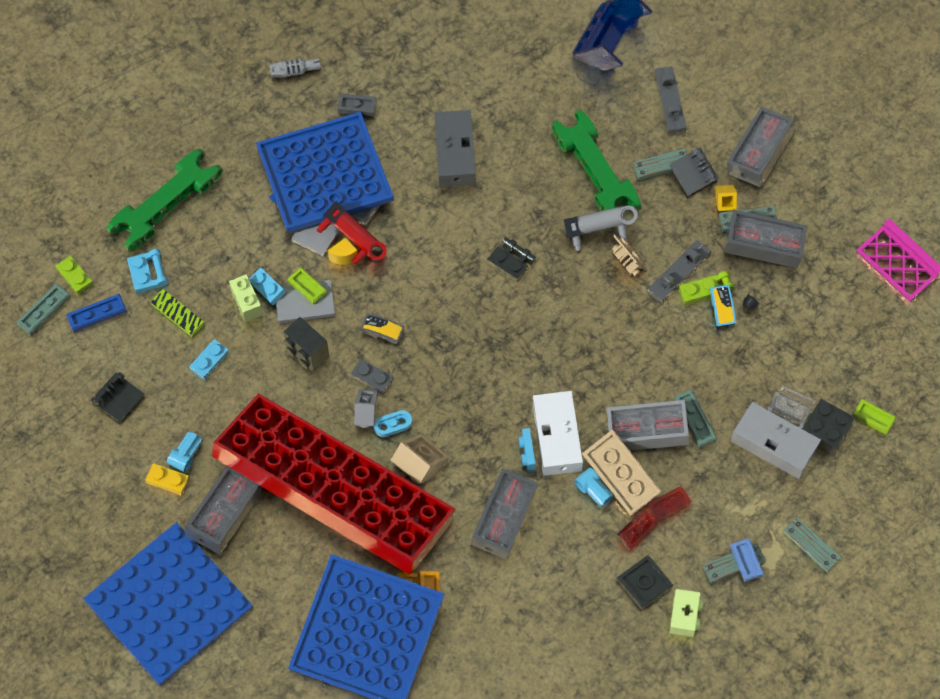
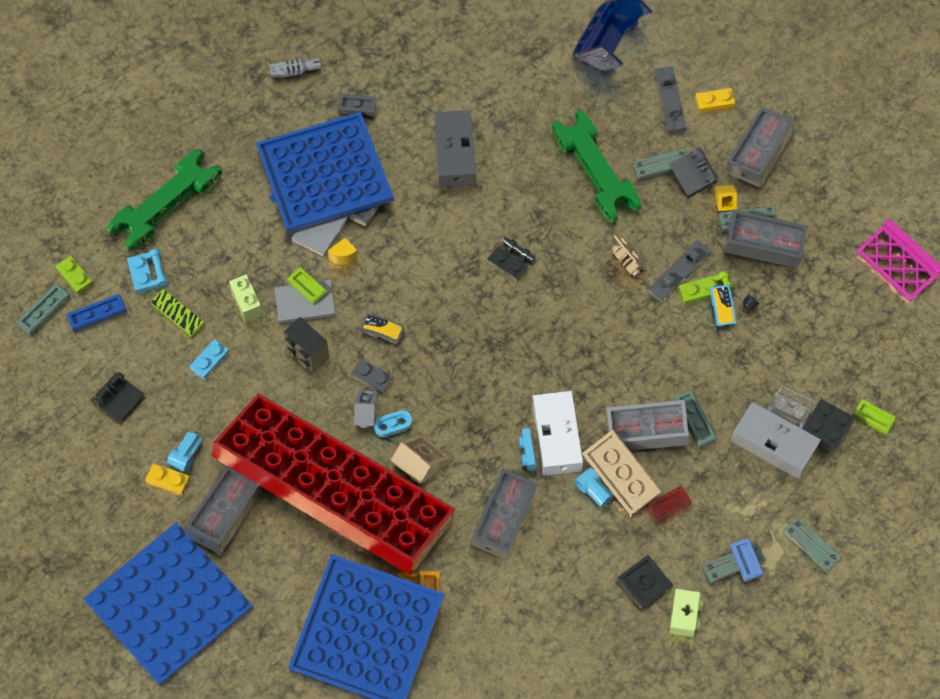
(267, 286): medium azure plate -> none
(354, 231): red piece -> none
(598, 221): light grey piece -> none
(637, 529): clear red plate -> none
(715, 100): none -> yellow plate

